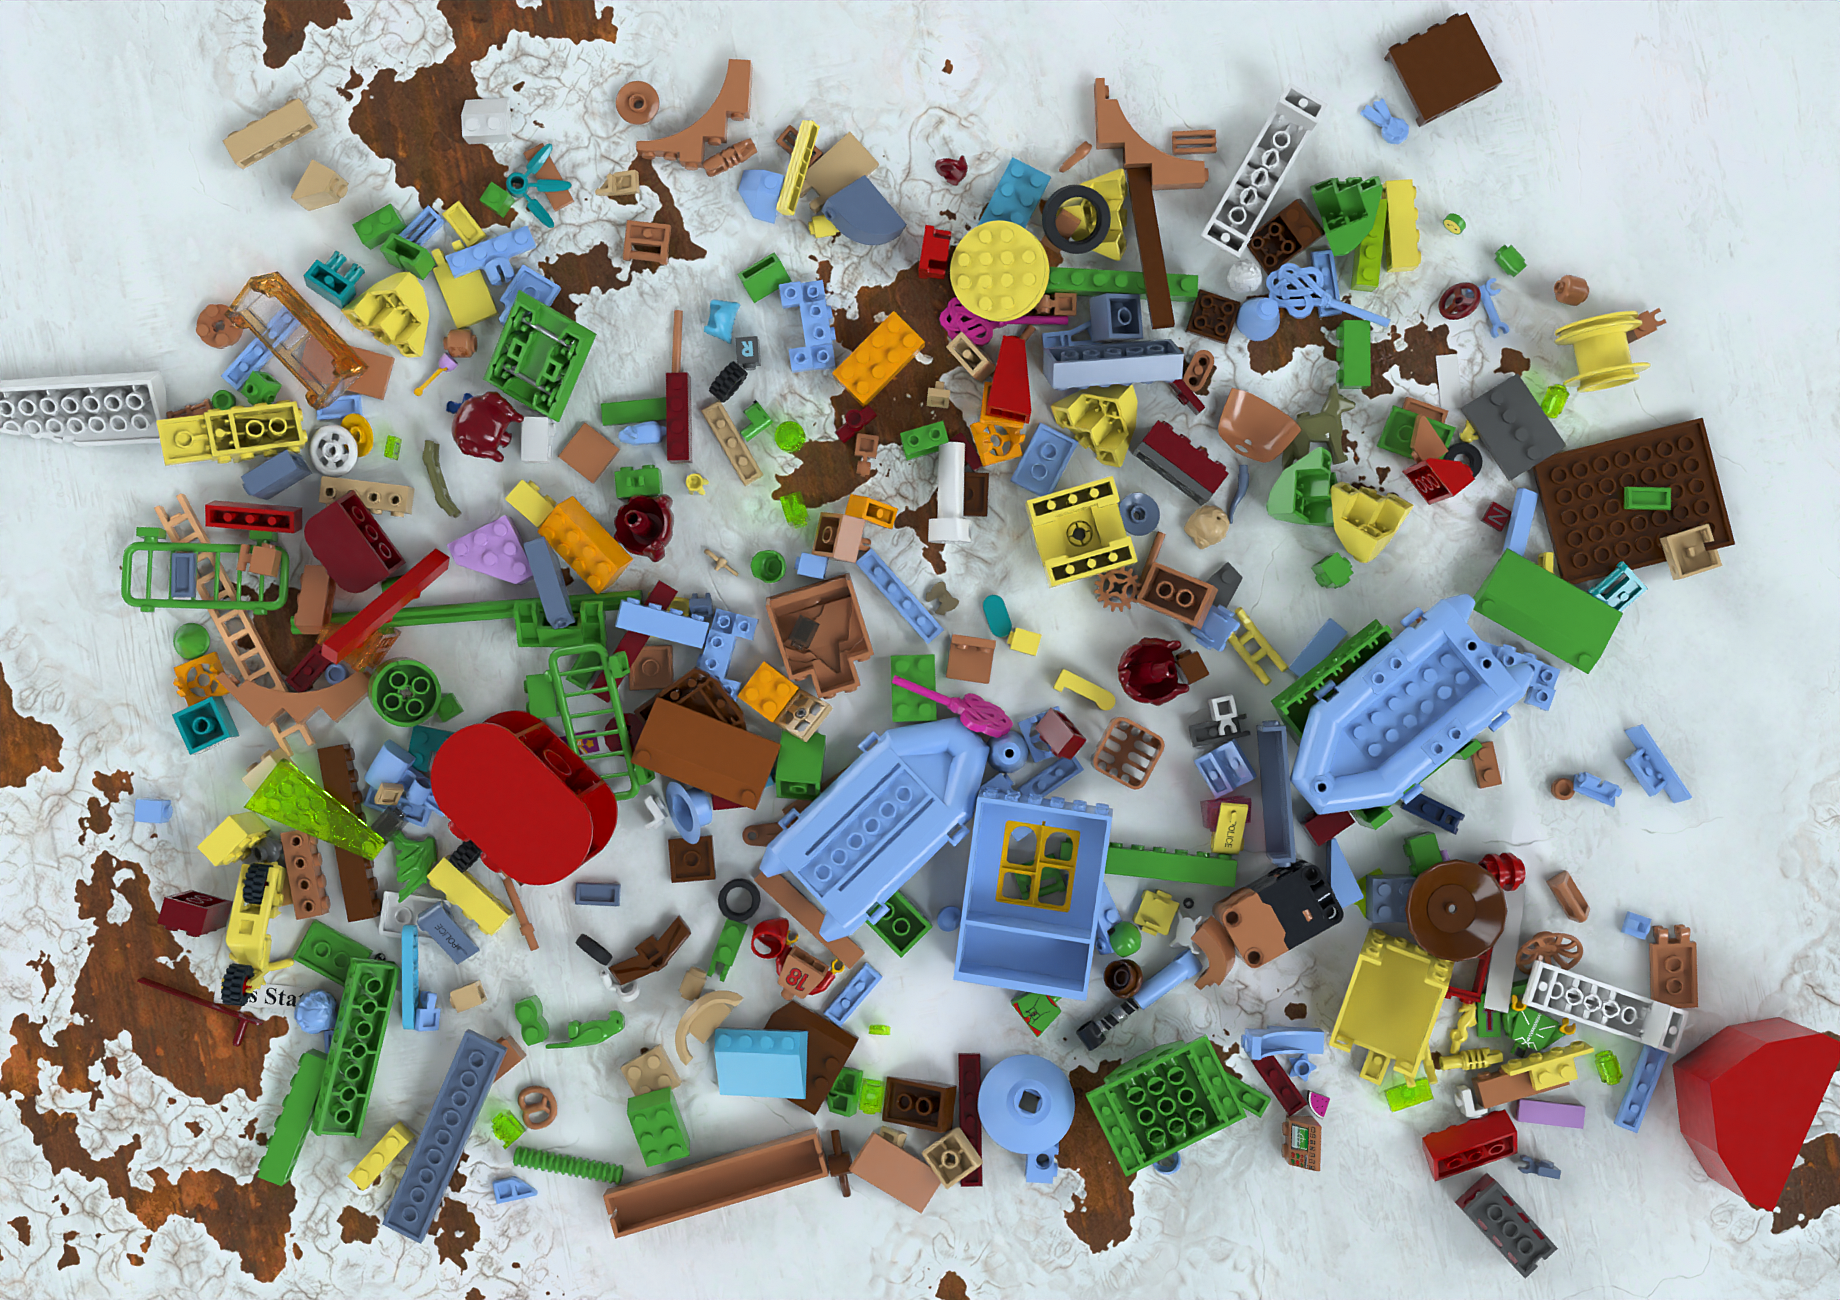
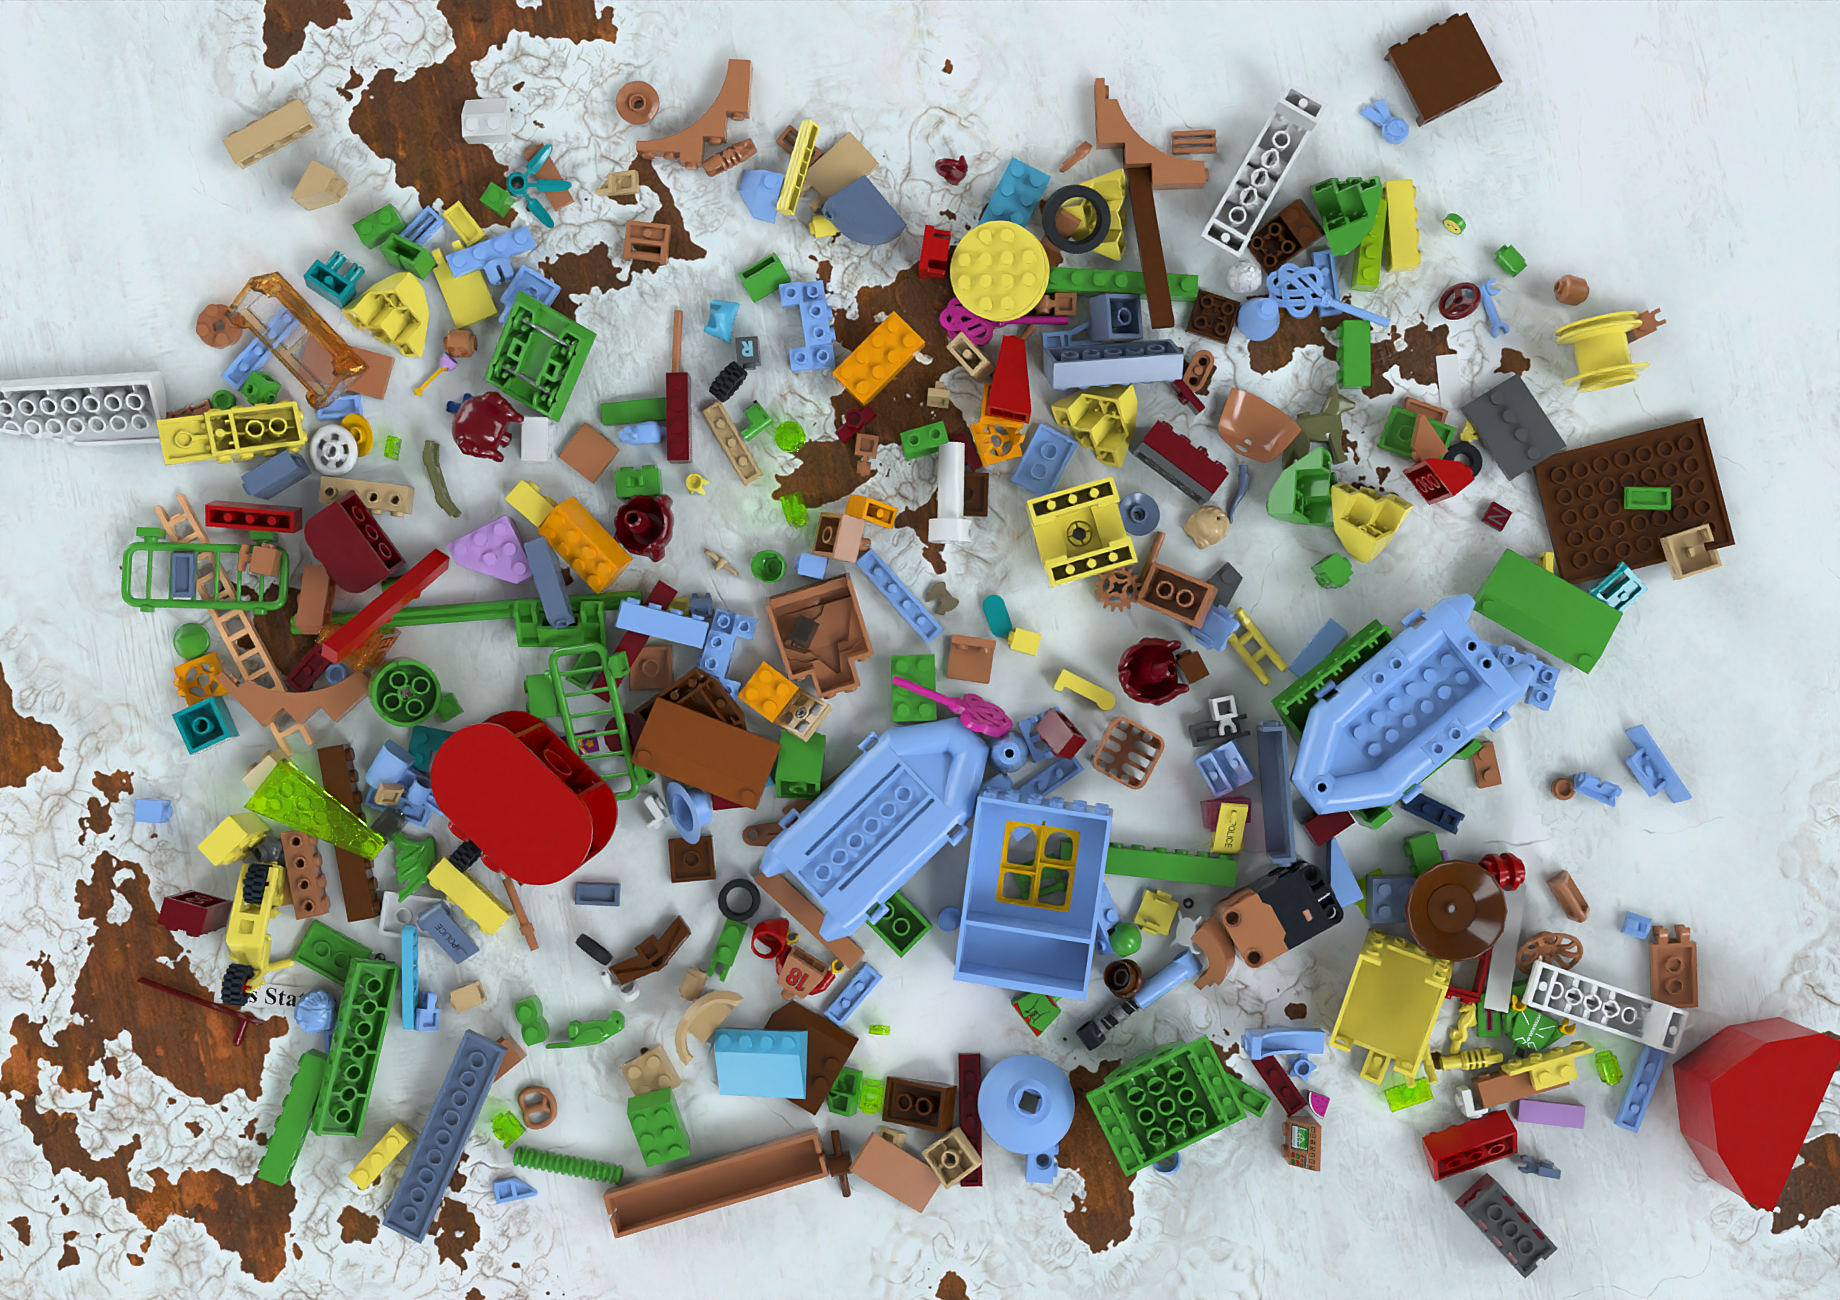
(1520, 521): light blue tile -> none
(1554, 400): clear neon green brick -> none

